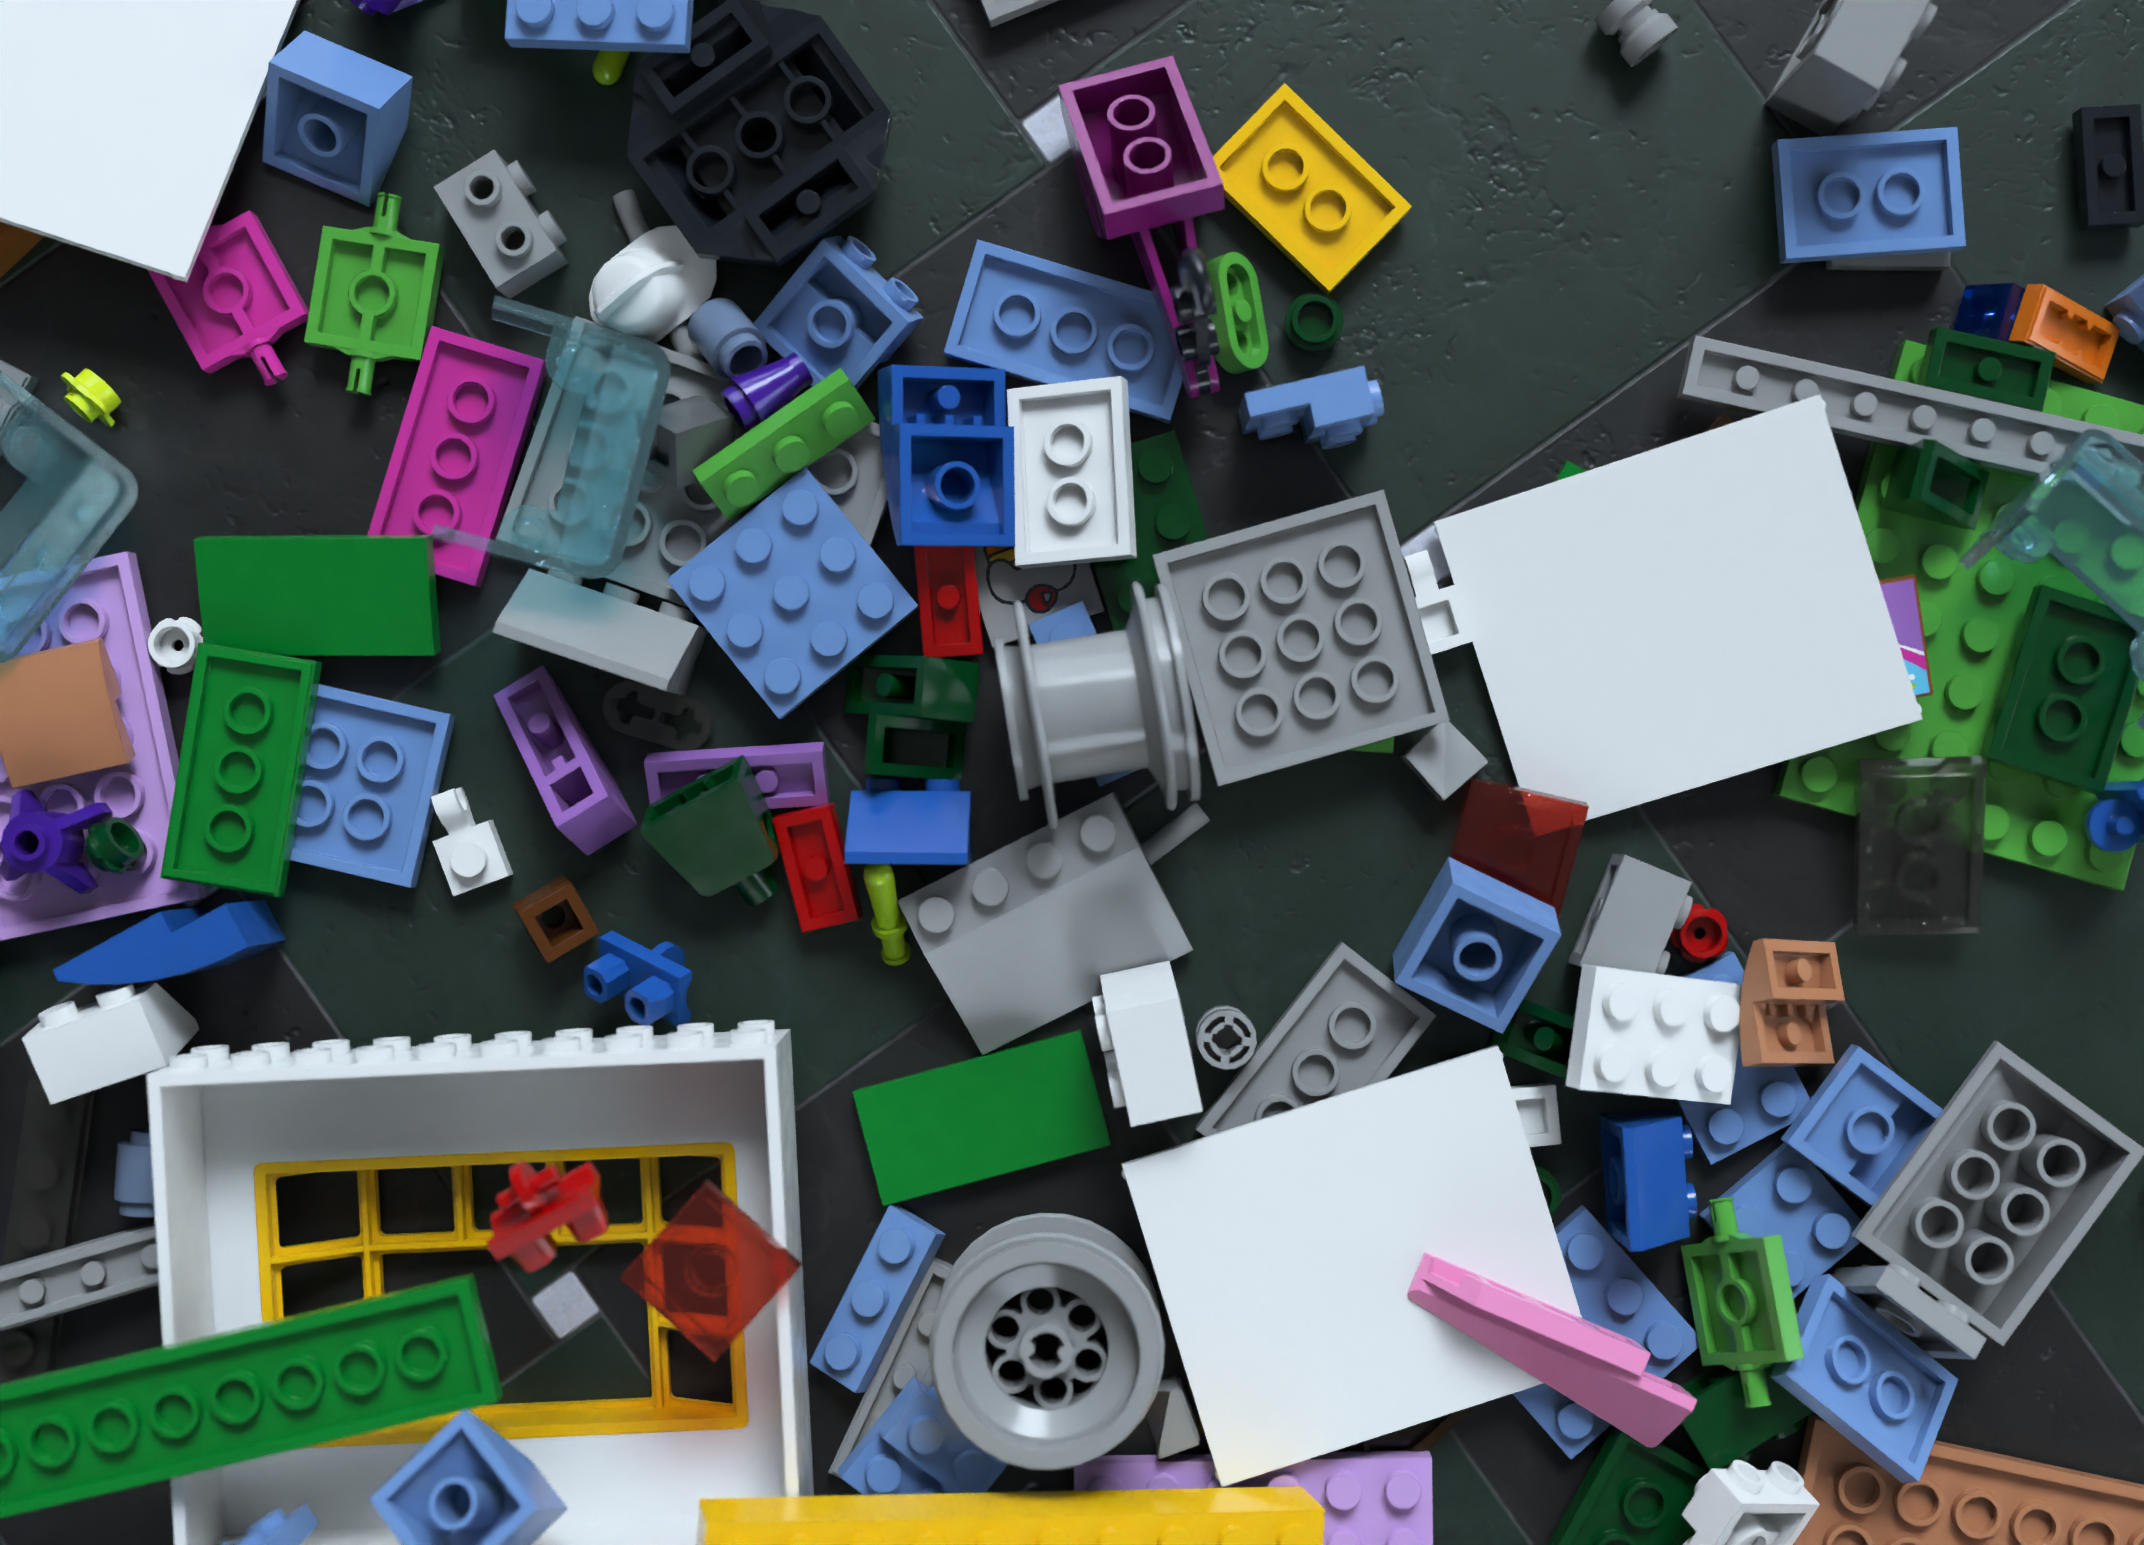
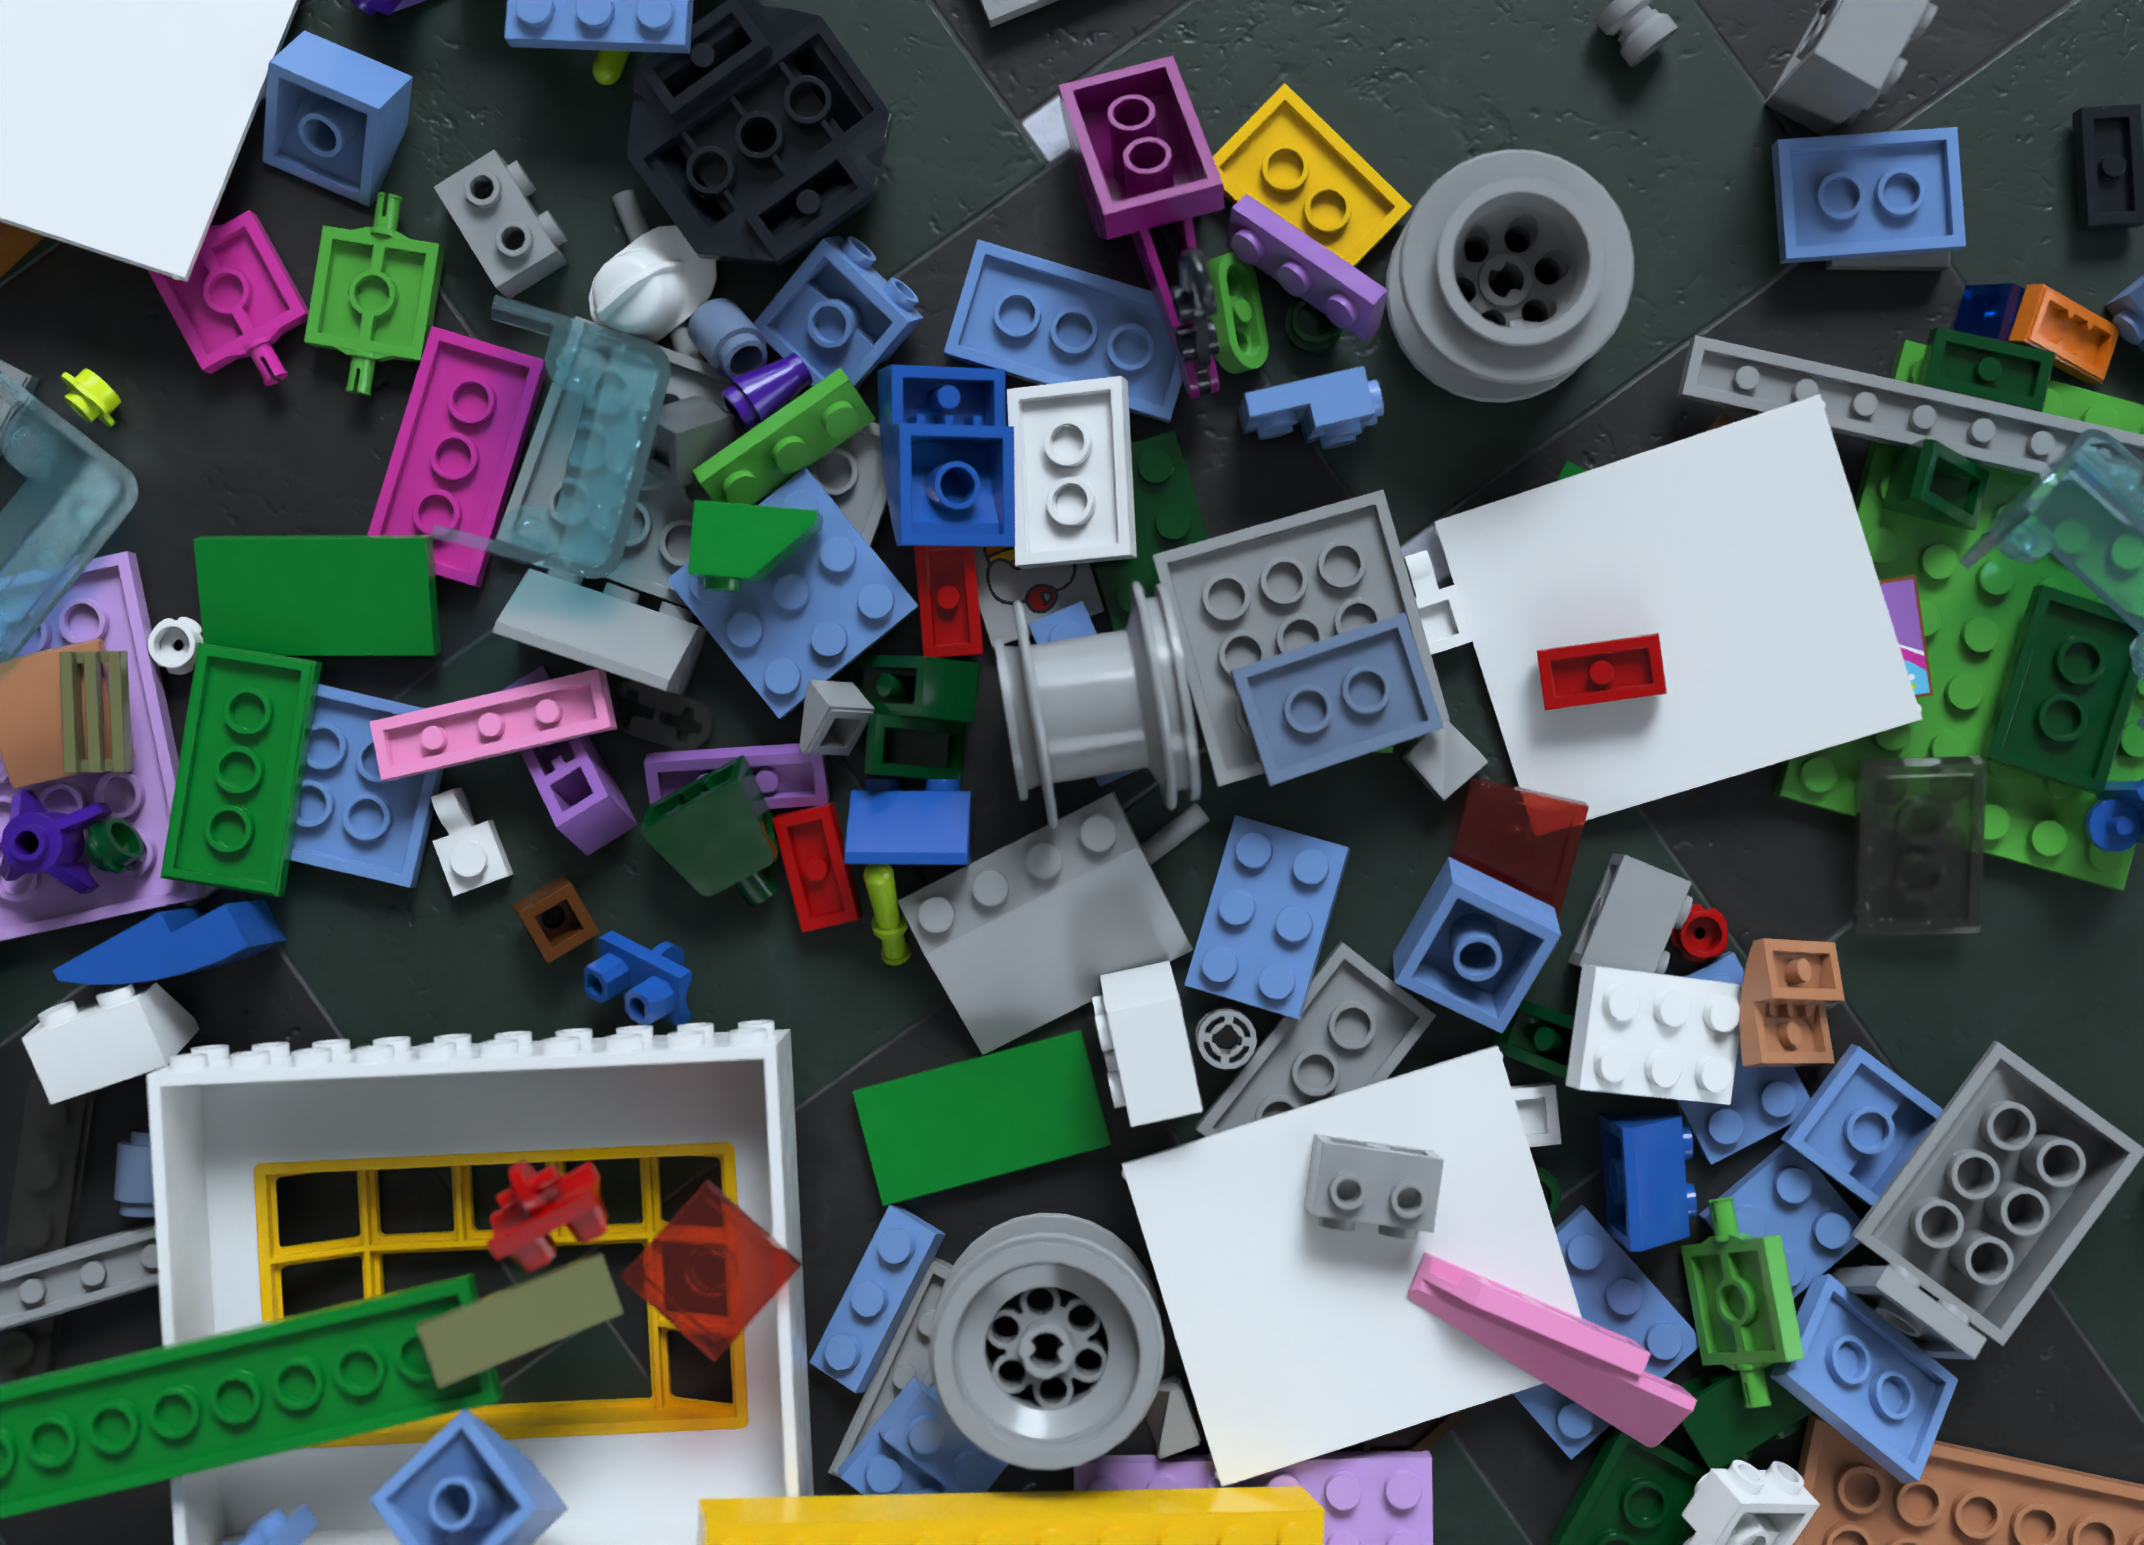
(72, 712): none -> olive tile
(493, 725): none -> bright pink plate
(519, 1319): none -> olive tile
(745, 541): none -> green slope
(833, 717): none -> light grey slope
(1267, 917): none -> medium blue plate
(1306, 268): none -> medium lavender plate
(1336, 699): none -> sand blue plate
(1373, 1186): none -> light grey brick
(1565, 225): none -> light grey wheel
(1601, 671): none -> red plate

